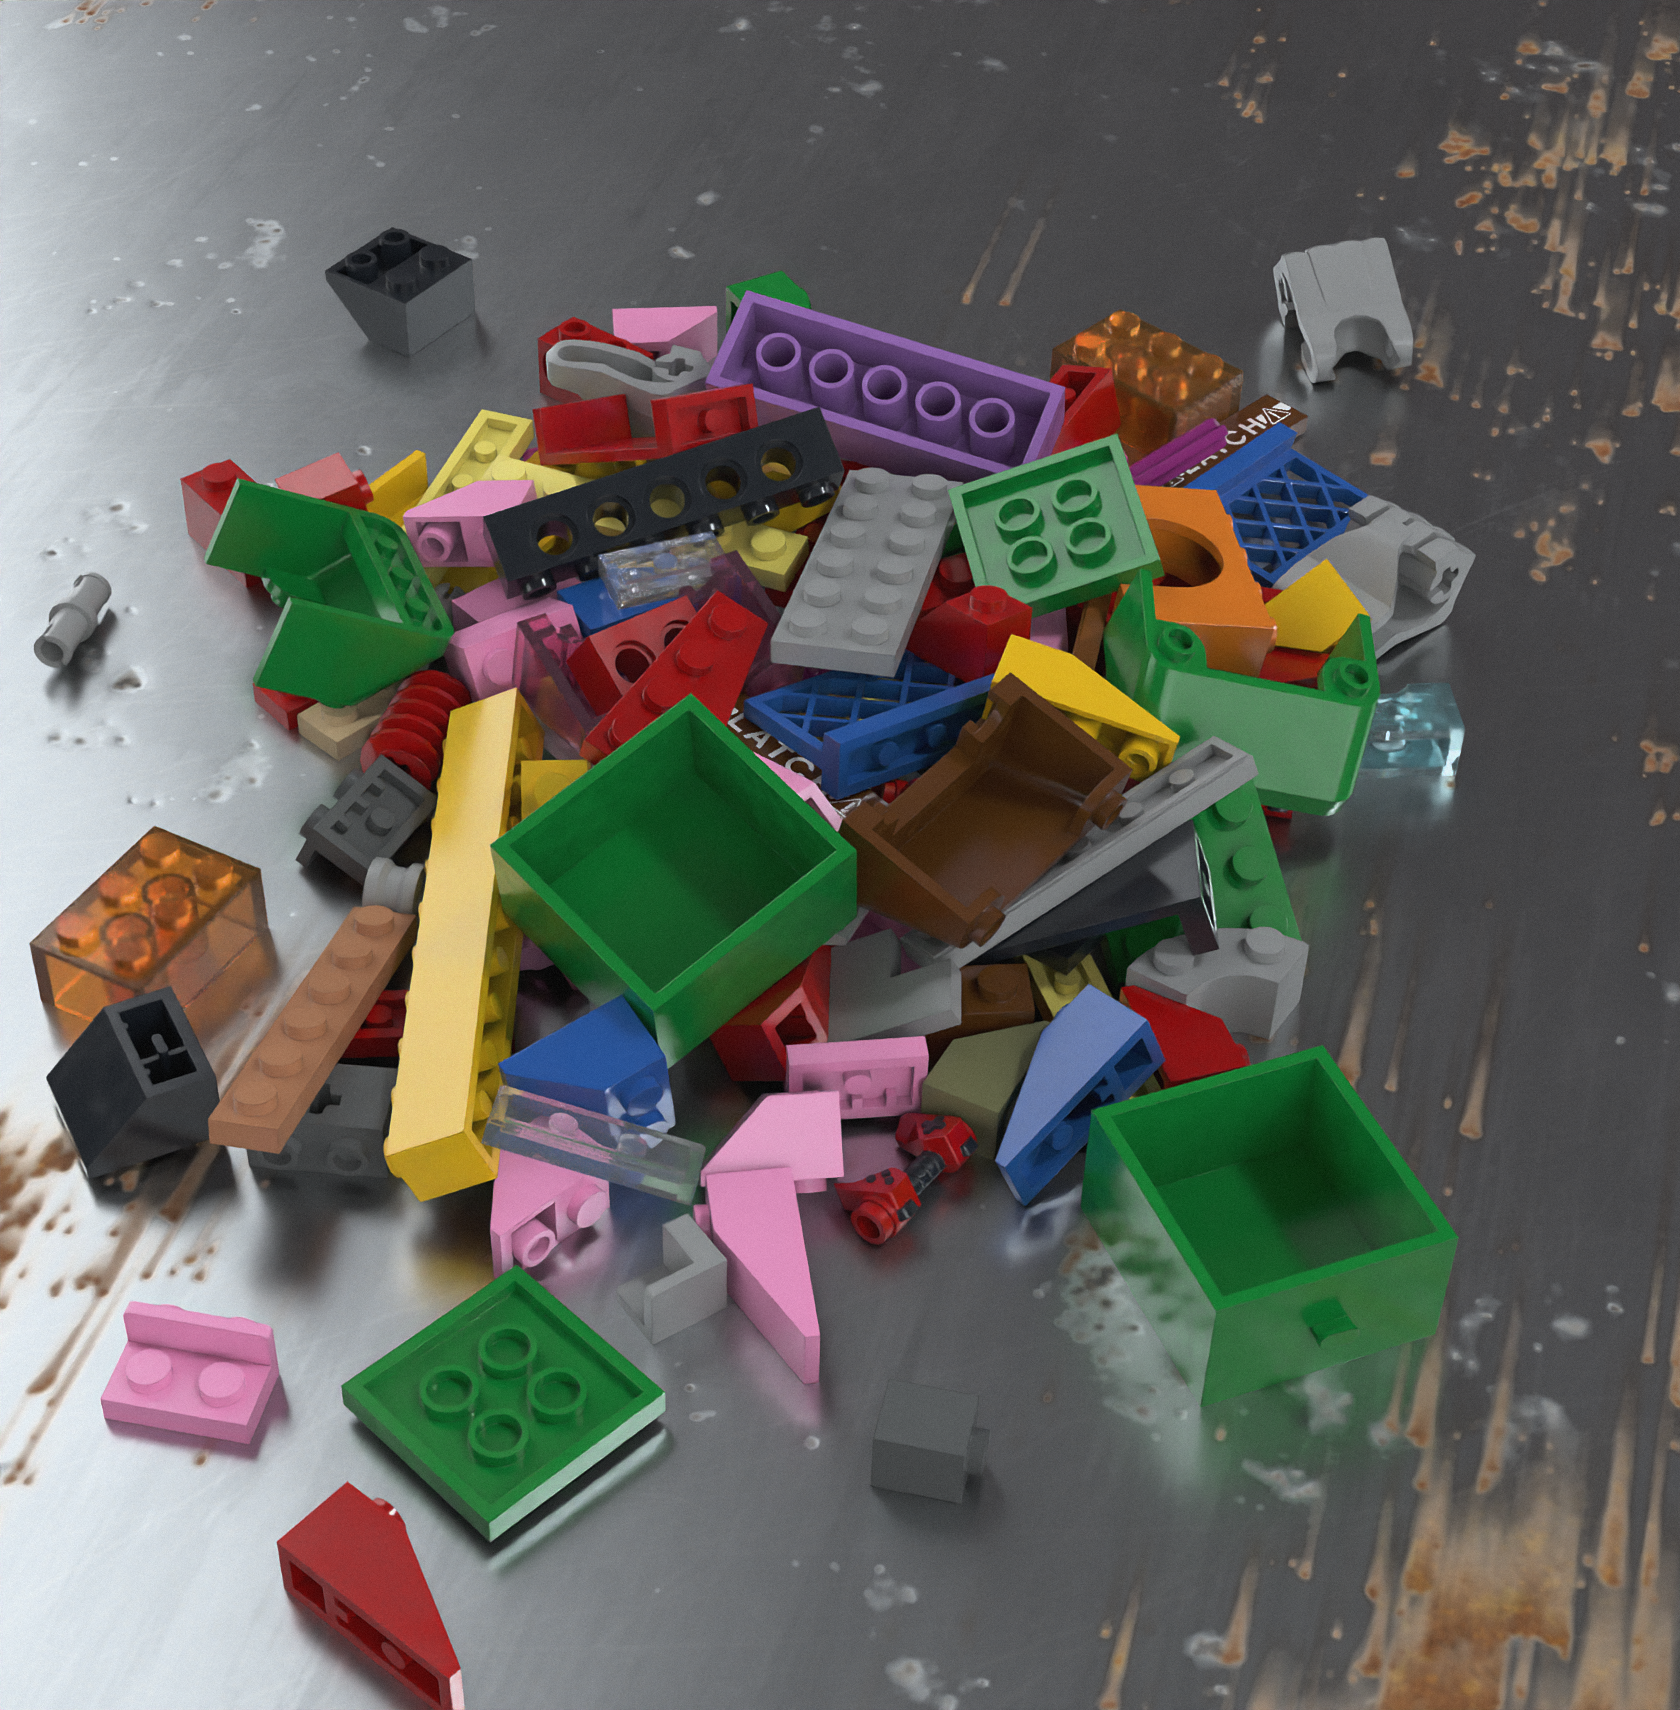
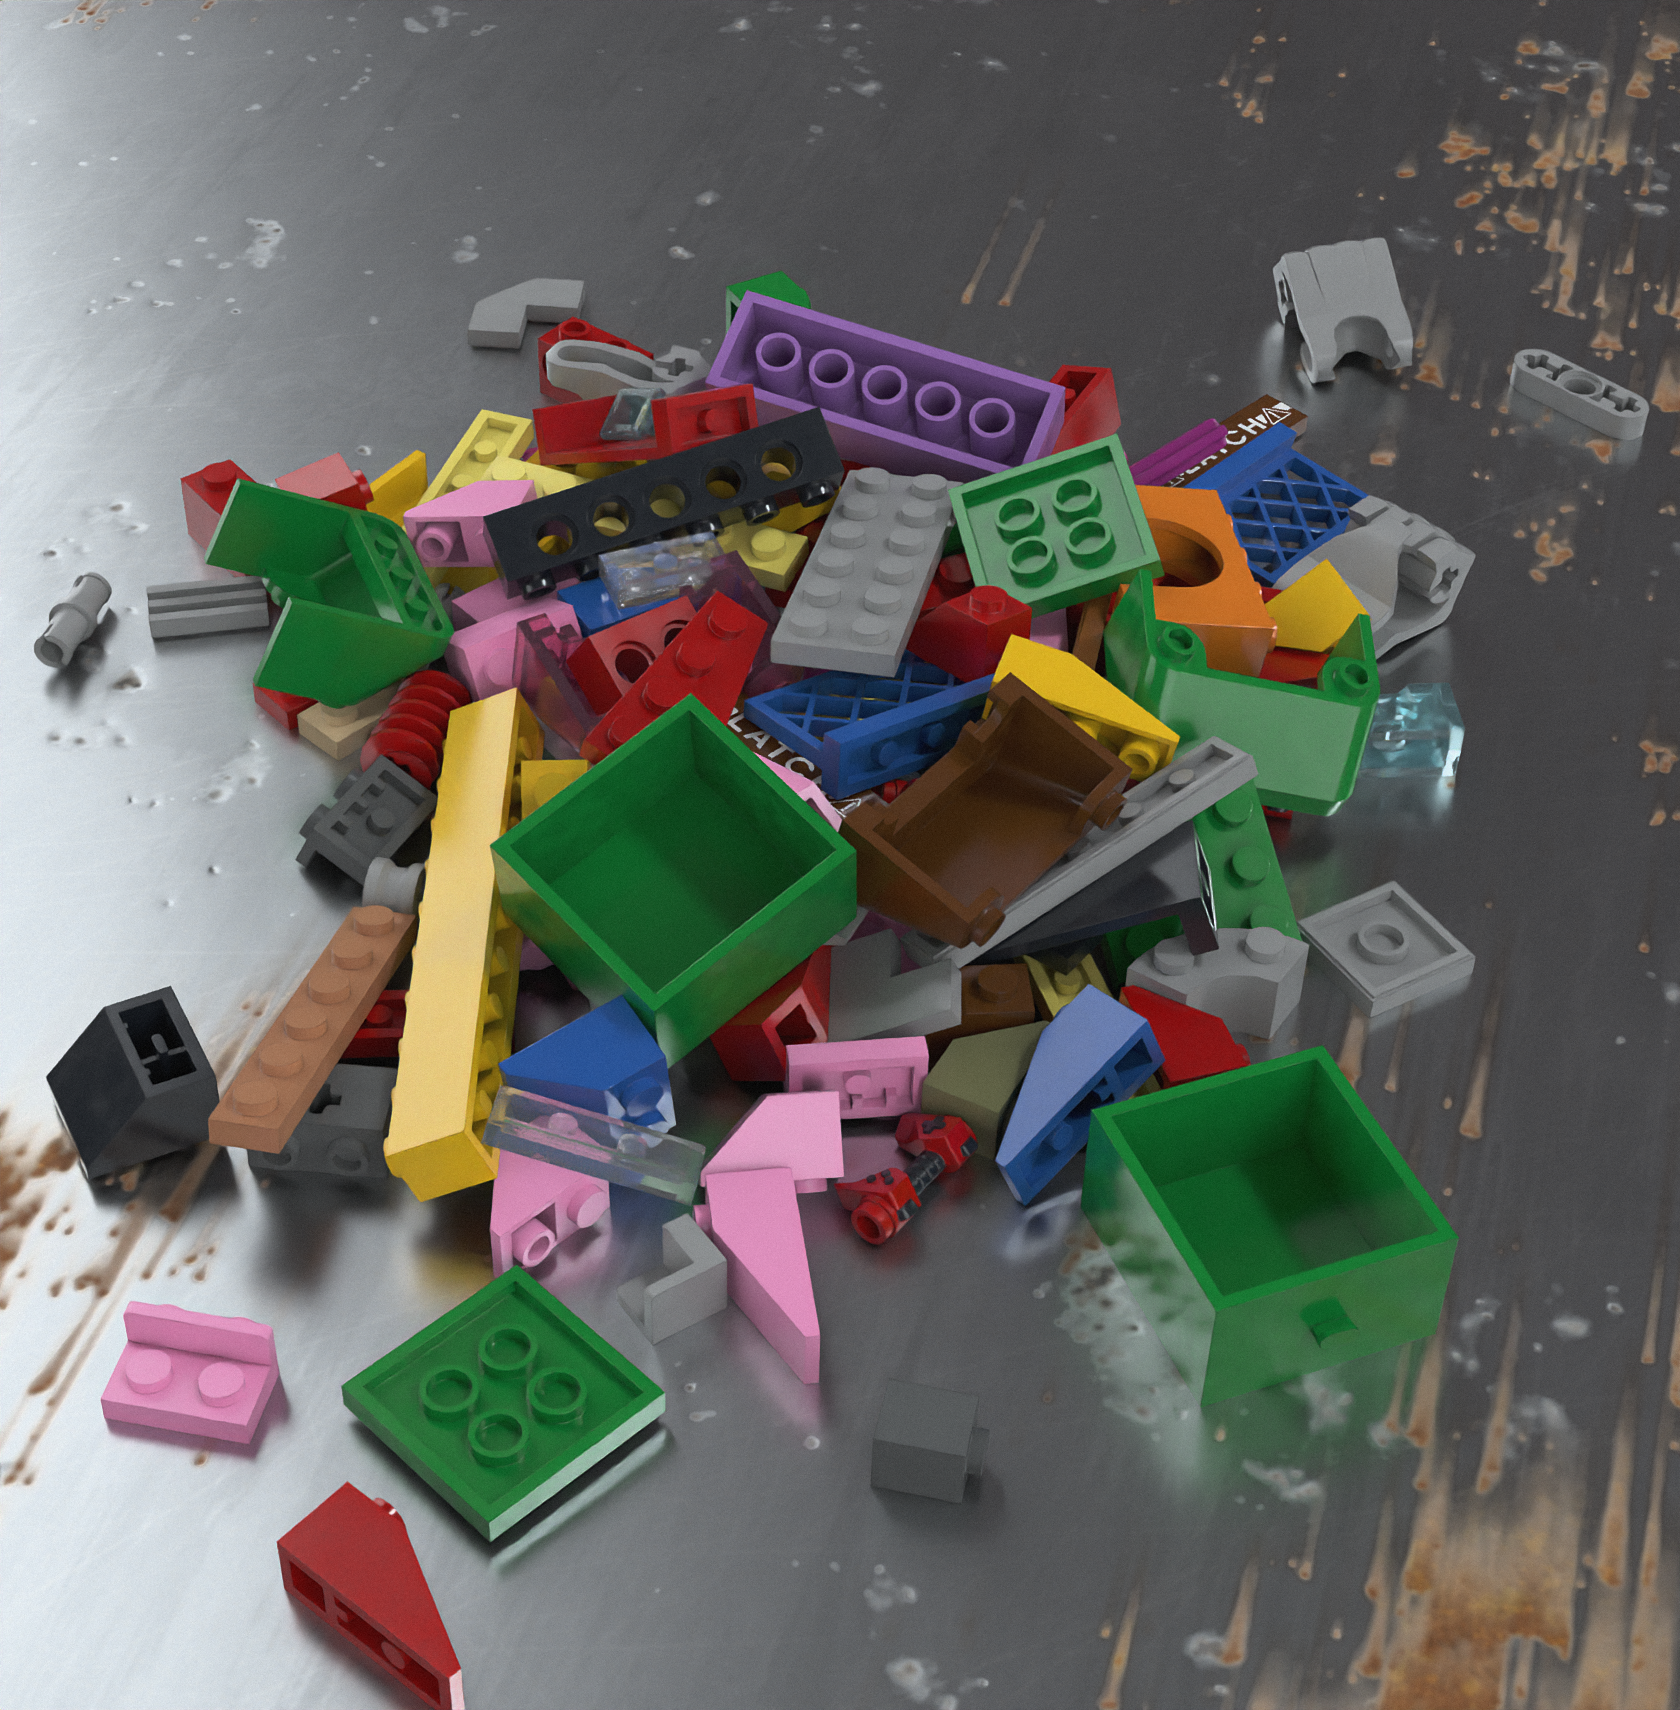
(150, 923): clear orange brick -> none
(207, 606): none -> light grey tile
(404, 290): black slope -> none
(502, 317): none -> light grey tile
(631, 414): none -> clear light blue slope
(663, 327): bright pink slope -> none
(1157, 378): clear orange brick -> none
(1383, 949): none -> light grey tile
(1598, 402): none -> light grey beam

